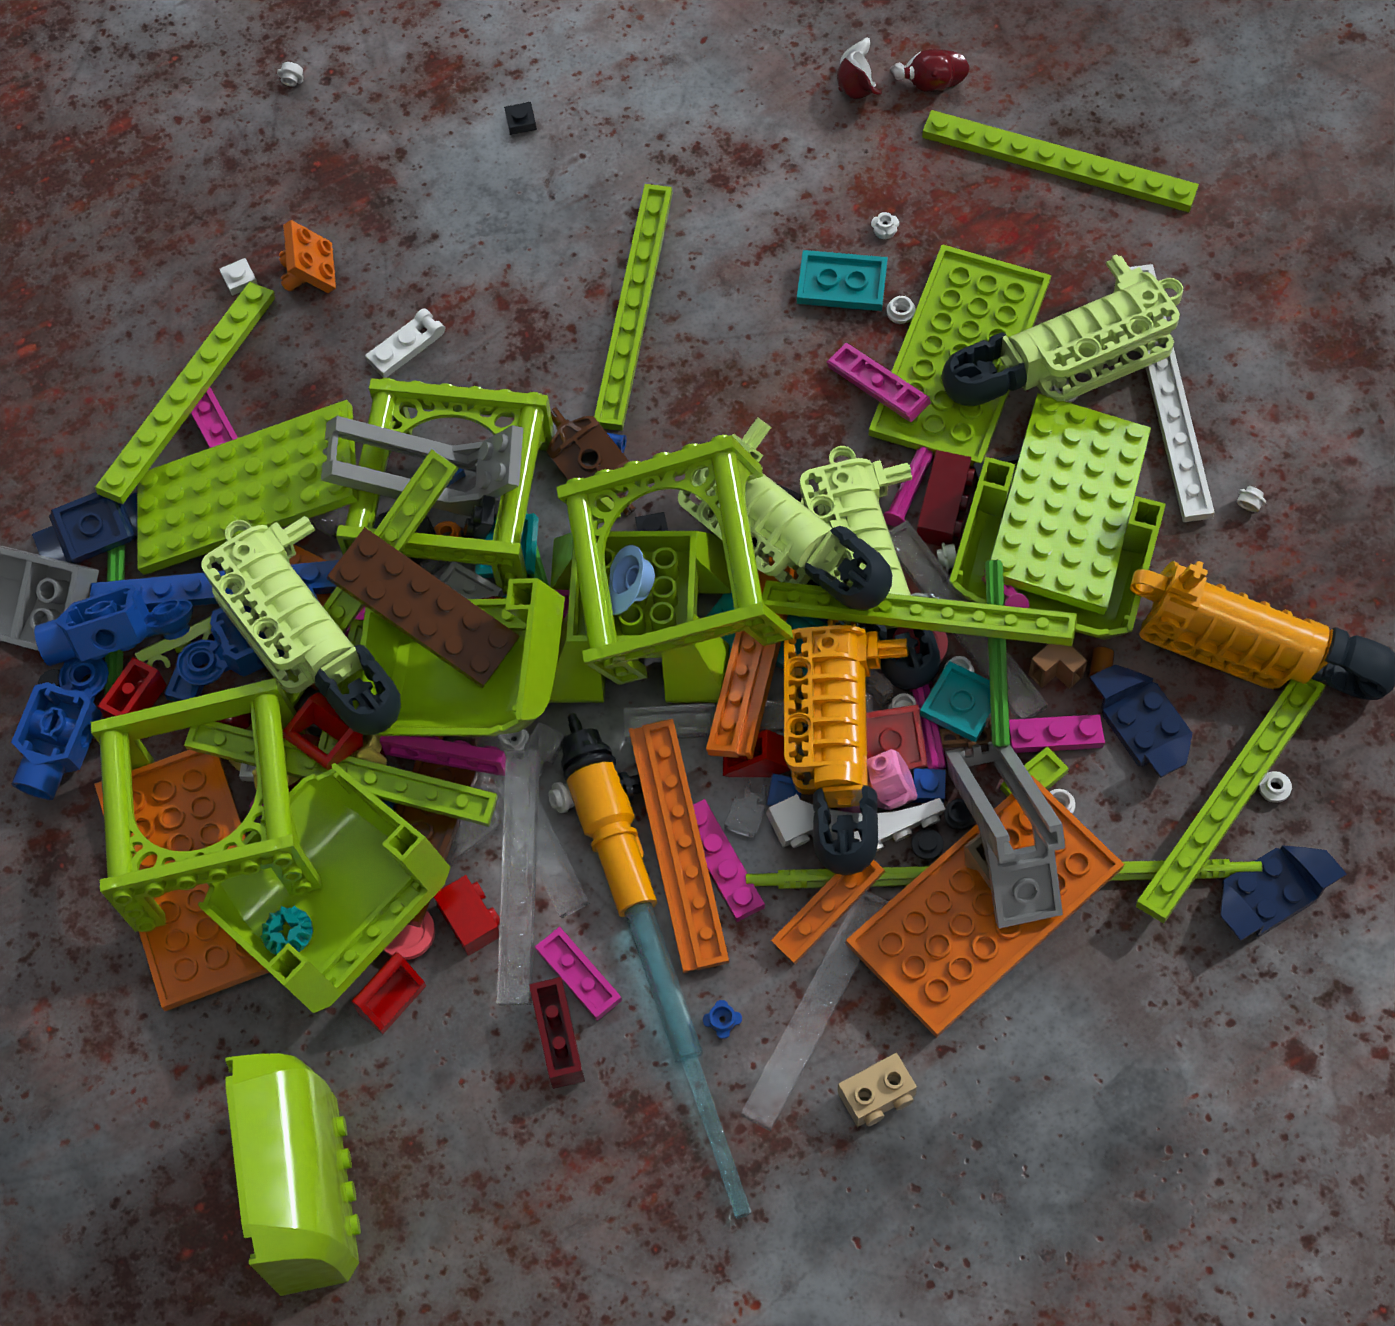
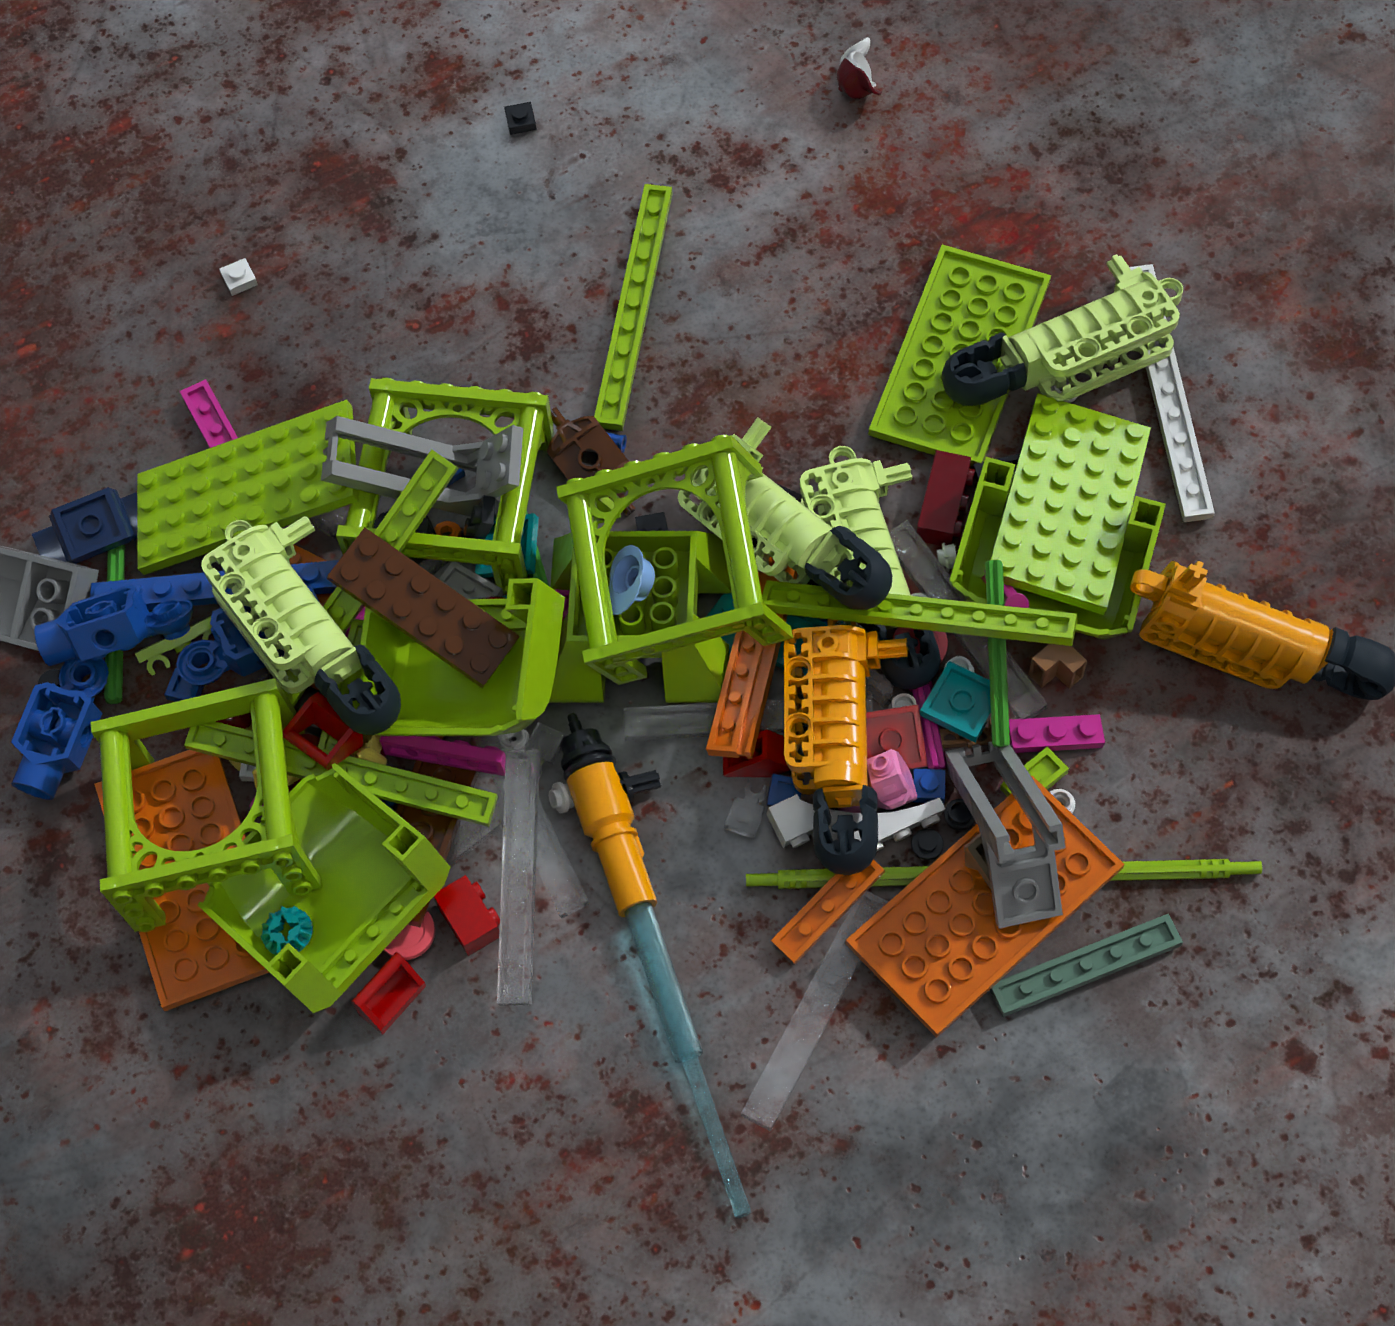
(133, 690): red brick -> none
(184, 393): lime plate -> none
(290, 74): white plate -> none
(291, 1173): lime slope -> none
(306, 259): orange plate -> none
(405, 343): white plate -> none
(556, 1032): dark red brick -> none
(578, 973): dark pink plate -> none
(678, 846): orange plate -> none
(722, 1009): blue plate -> none
(725, 866): dark pink plate -> none
(842, 280): teal plate -> none
(878, 382): dark pink plate -> none
(882, 1088): tan brick -> none
(885, 231): white plate -> none
(901, 303): white plate -> none
(908, 489): dark pink axle -> none
(933, 70): dark red hair -> none
(1060, 161): lime plate -> none
(1086, 965): none -> sand green plate
(1101, 659): dark orange hinge -> none
(1143, 719): dark blue piece -> none
(1228, 799): lime plate -> none
(1251, 499): white plate -> none
(1275, 795): white plate -> none
(1288, 884): dark blue piece -> none

